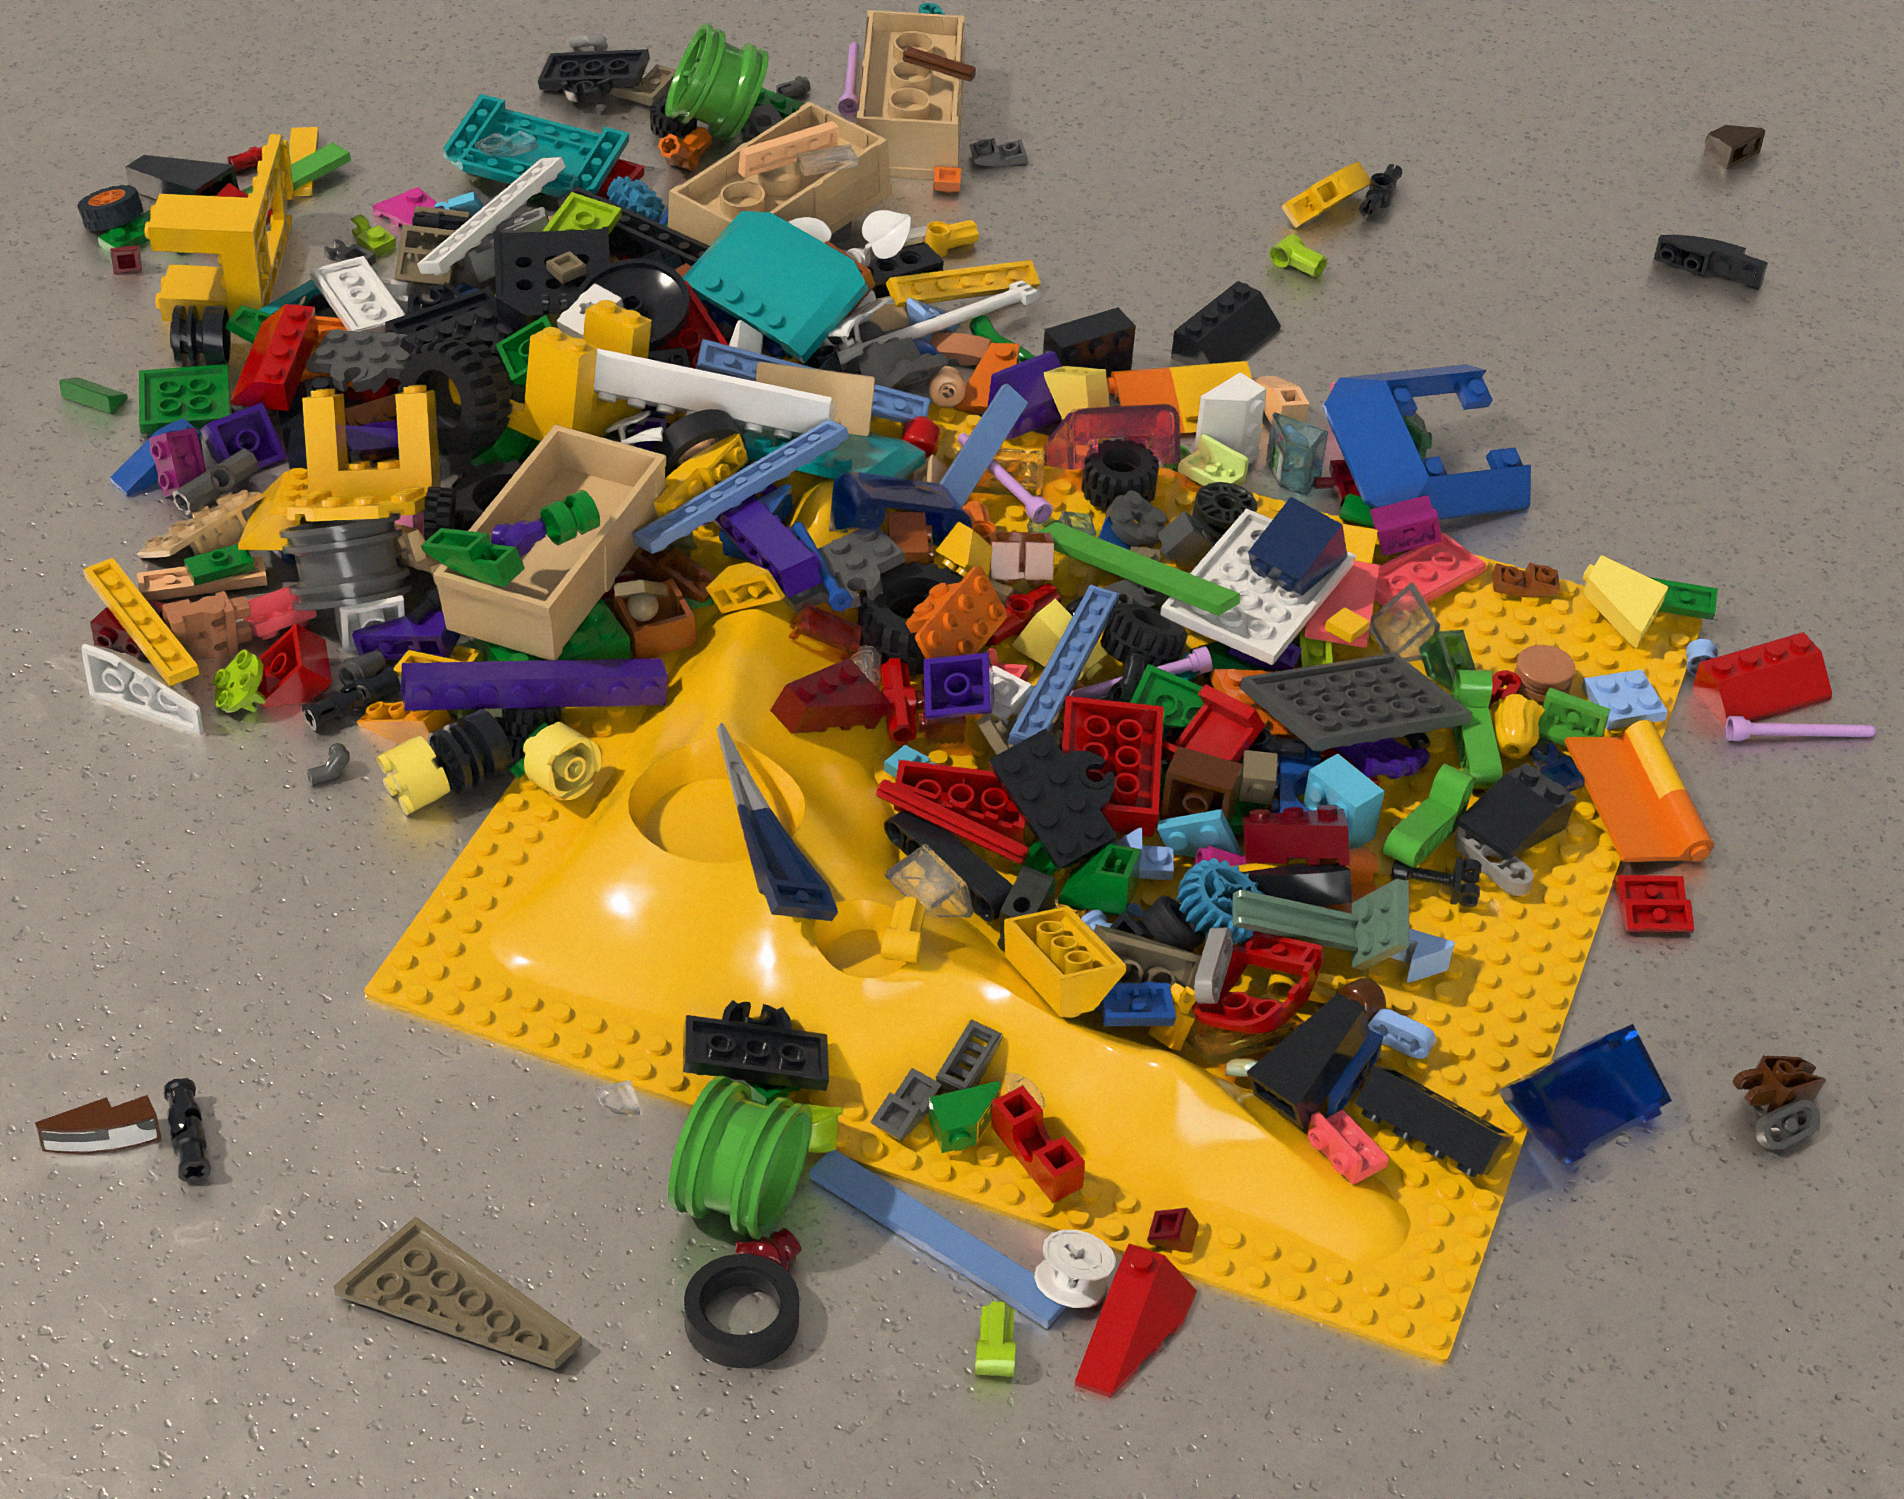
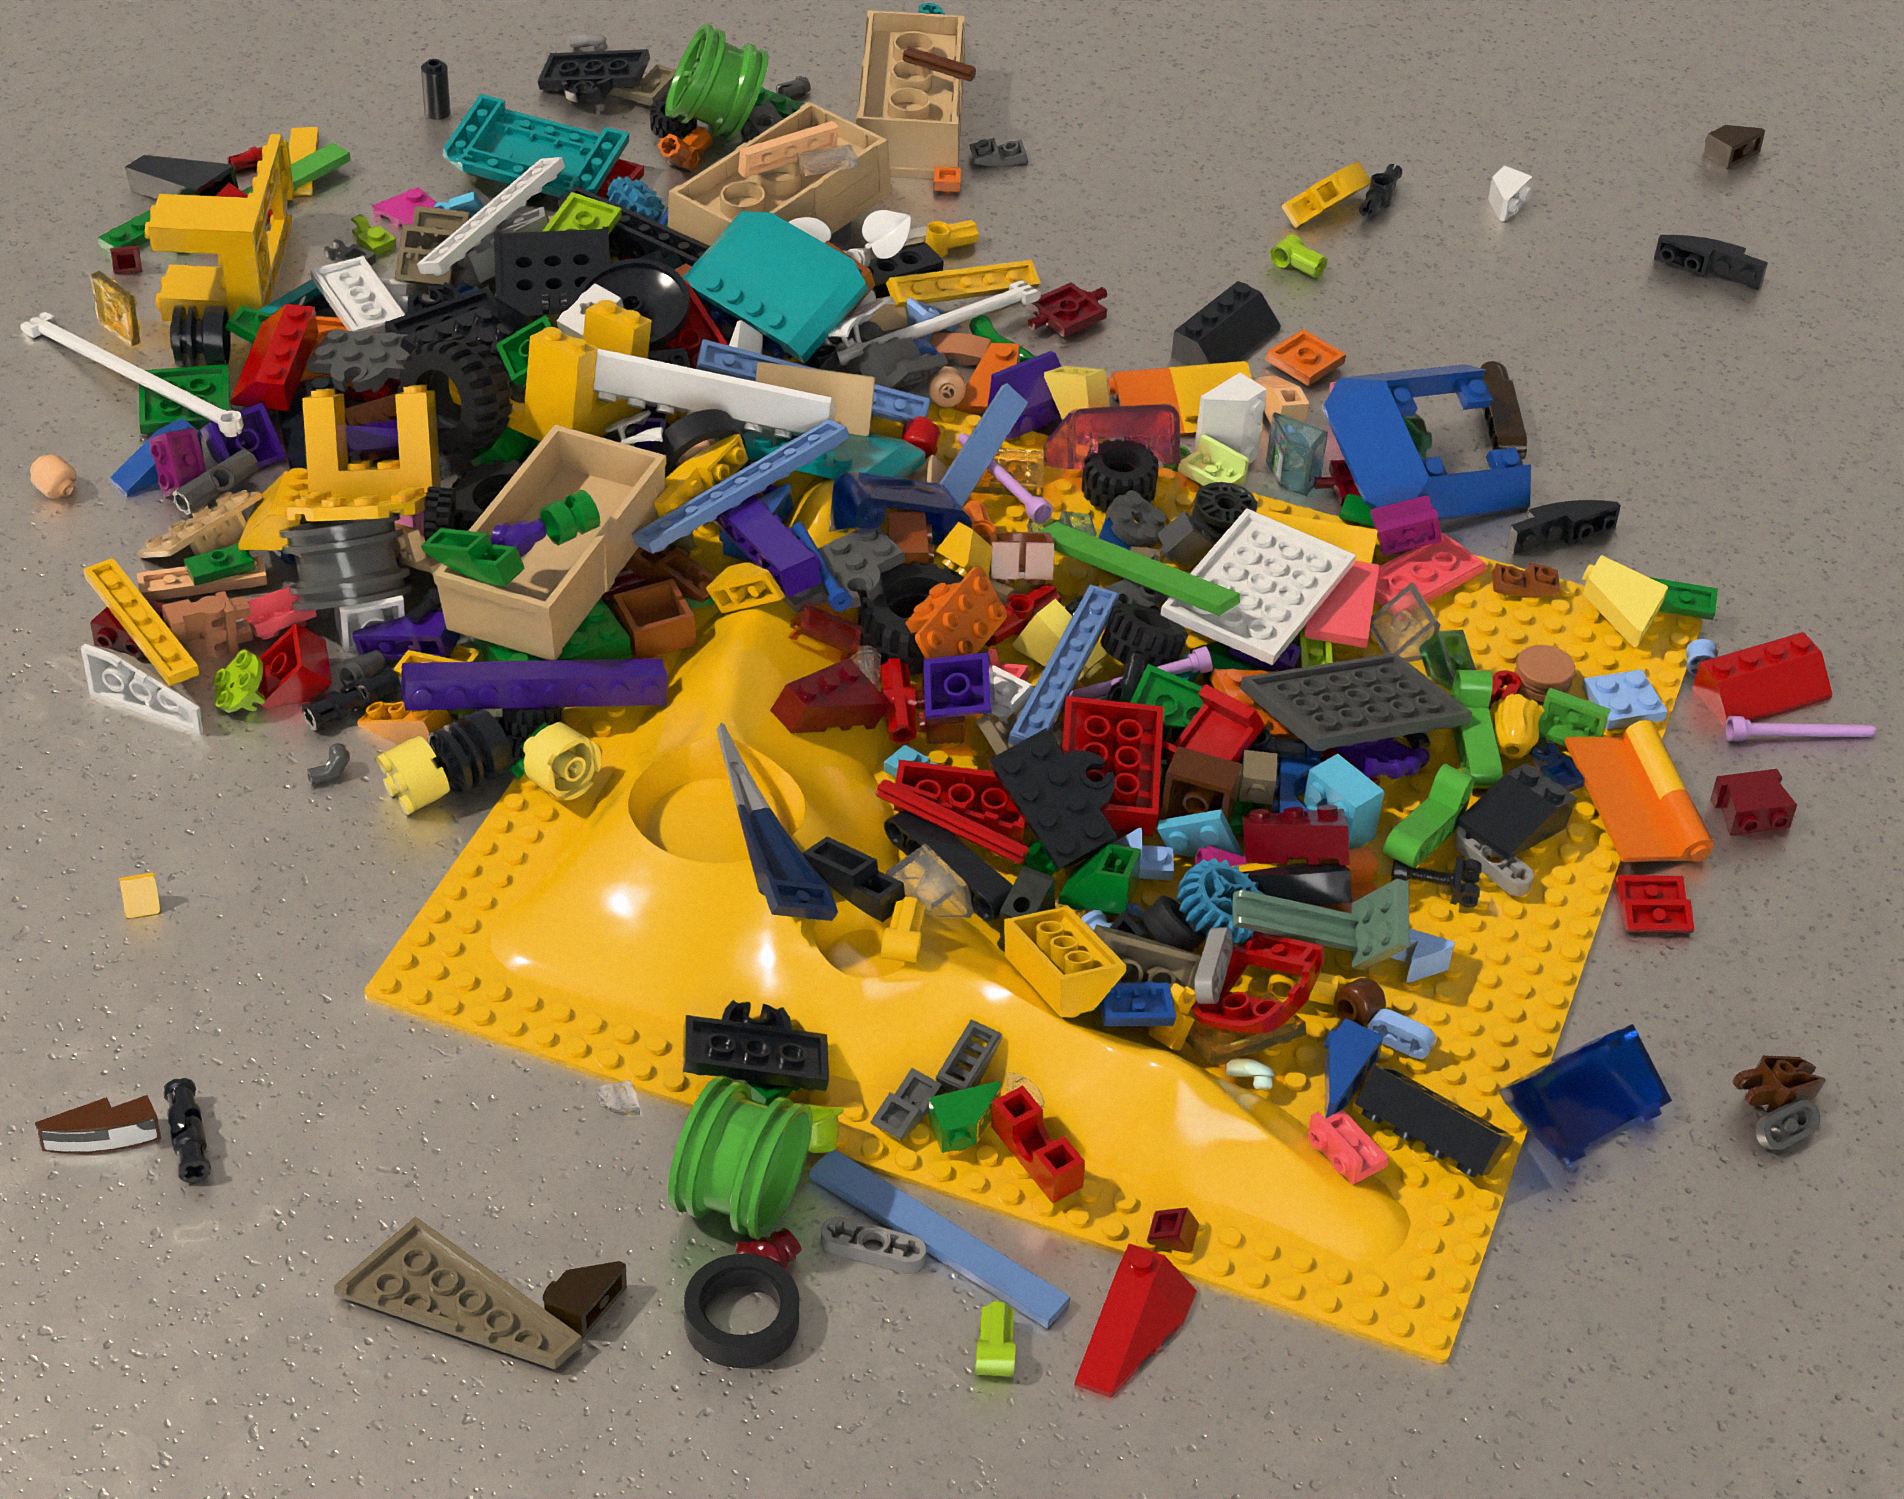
(53, 476): none -> light nougat head
(91, 394): green slope -> none
(110, 207): black wheel -> none
(115, 308): none -> clear yellow plate
(140, 895): none -> yellow slope
(228, 421): none -> white hinge
(435, 89): none -> black brick
(438, 221): black axle -> none
(501, 146): clear light blue slope -> none
(566, 267): dark tan tile -> none
(585, 1294): none -> dark brown slope
(641, 597): dark tan tile -> none
(849, 102): lavender piece -> none
(856, 877): none -> black slope
(882, 1257): none -> light grey beam
(1068, 309): none -> dark red plate
(1090, 1265): white piece -> none
(1094, 341): black brick -> none
(1298, 547): dark blue slope -> none
(1305, 357): none -> orange plate
(1310, 1060): black slope -> none
(1347, 625): yellow tile -> none
(1503, 415): none -> dark brown piece
(1509, 191): none -> white slope
(1564, 520): none -> black slope
(1753, 801): none -> dark red hips

